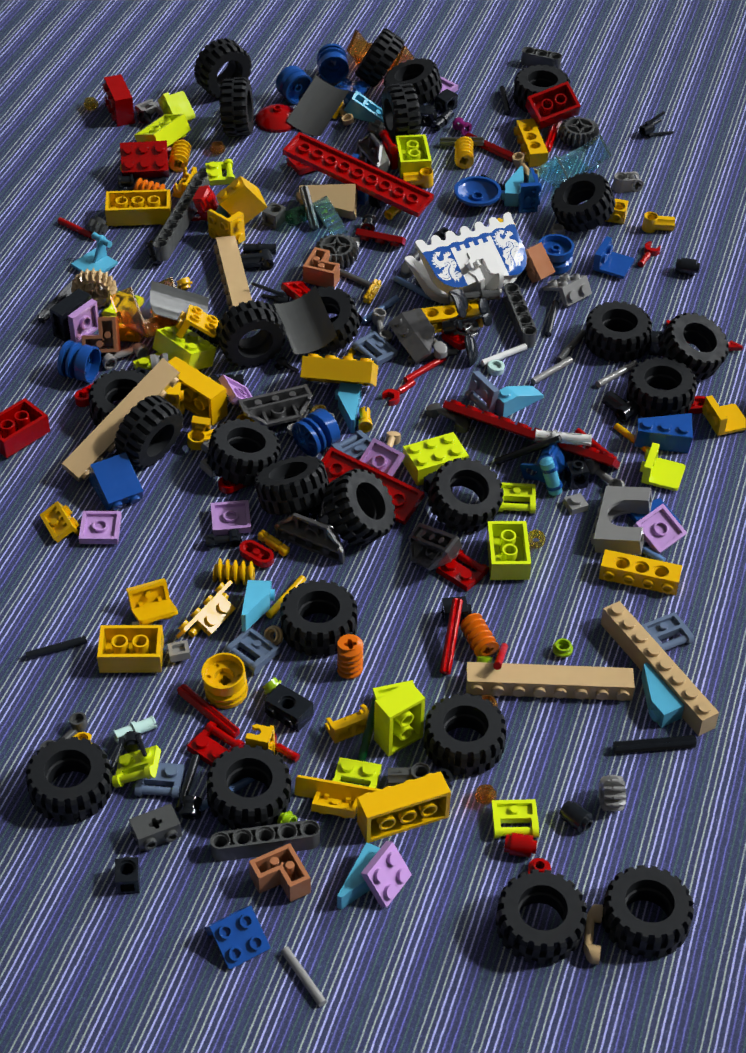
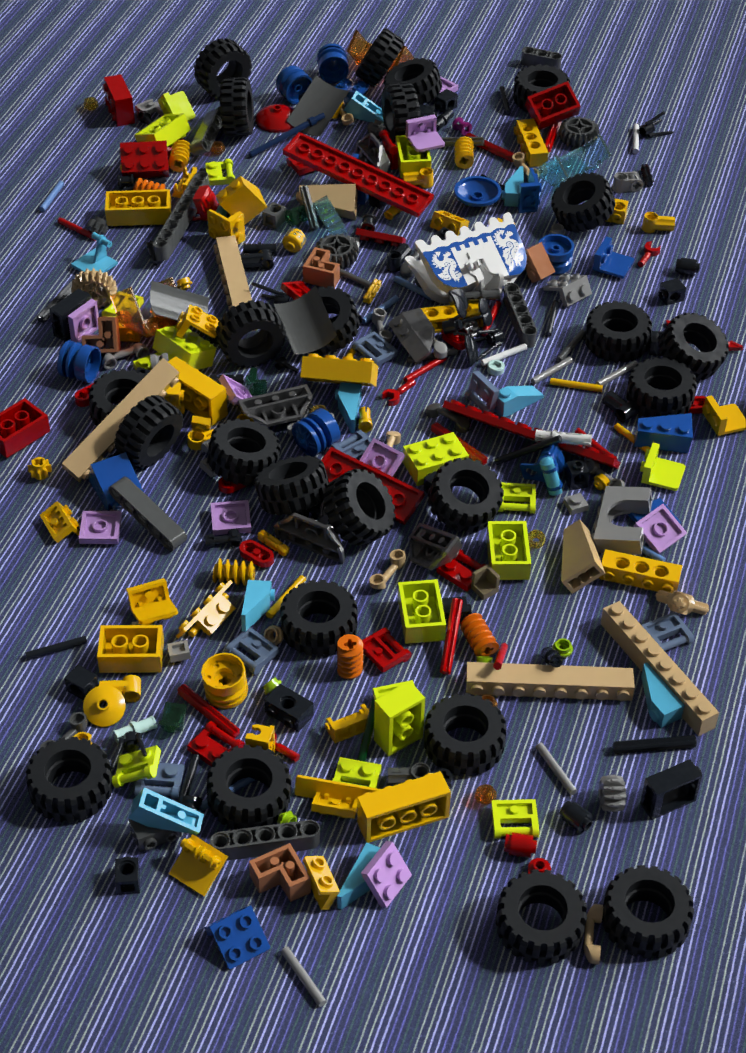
(39, 468): none -> yellow gear
(51, 196): none -> medium blue bar
(80, 681): none -> black brick
(111, 713): none -> yellow dish
(129, 687): none -> yellow piece
(147, 513): none -> dark grey beam
(163, 813): none -> medium azure slope
(173, 717): none -> clear green bracket
(198, 864): none -> yellow hinge
(206, 133): none -> dark grey beam
(256, 386): none -> clear green bracket
(294, 240): none -> yellow head
(310, 122): none -> dark blue bar
(322, 881): none -> yellow bracket
(381, 654): none -> red plate
(396, 257): none -> black piece
(397, 560): none -> tan bar
(421, 611): none -> neon yellow brick
(423, 134): none -> lavender bracket
(450, 221): none -> yellow bracket
(474, 454): none -> red axle
(485, 582): none -> dark tan panel
(493, 337): none -> black plant
(494, 311): none -> red bar
(551, 657): none -> black pin
(556, 769): none -> light grey bar
(574, 384): none -> yellow bar
(579, 557): none -> tan slope
(601, 481): none -> yellow plate
(635, 138): none -> white bar
(647, 175): none -> black axle
(671, 789): none -> black window
(672, 291): none -> black brick
(682, 602): none -> tan bush

